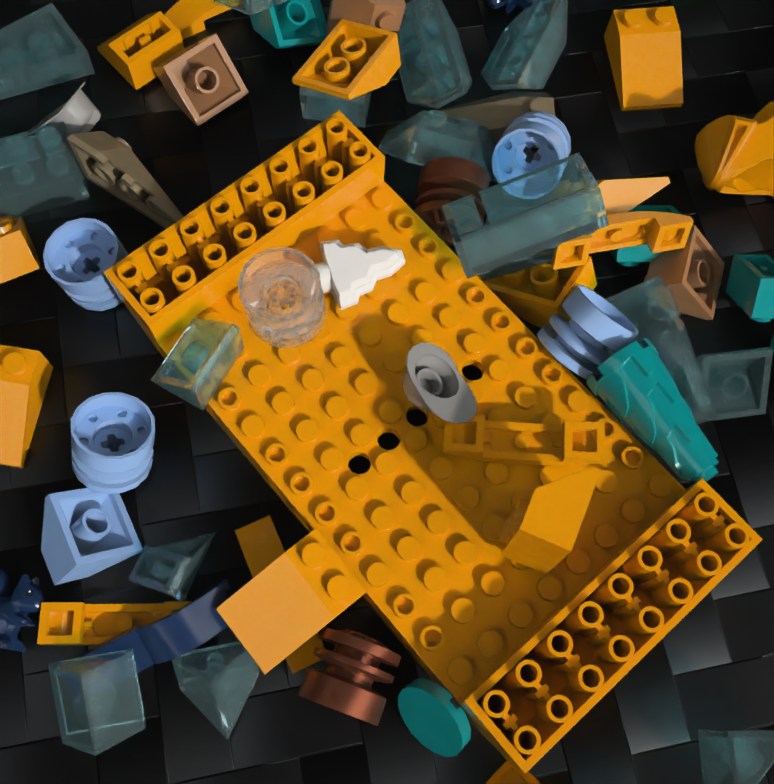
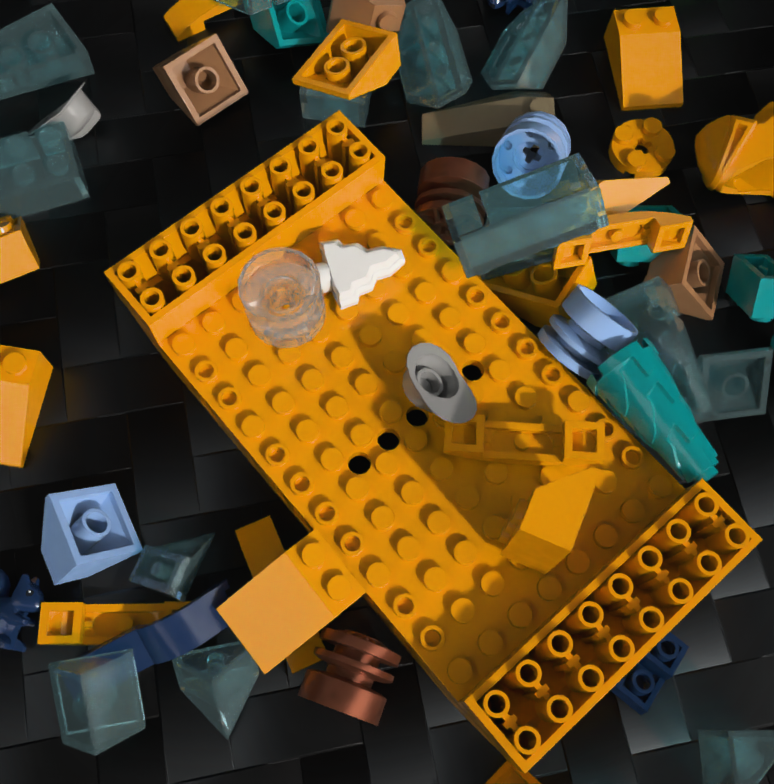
(77, 261): light blue wheel -> none
(112, 442): light blue wheel -> none
(118, 170): dark tan wedge -> none
(142, 47): light orange slope -> none
(200, 360): clear light blue slope -> none
(433, 717): teal tile -> none
(436, 136): clear light blue wedge -> none
(645, 133): none -> light orange plate
(646, 678): none -> dark blue slope

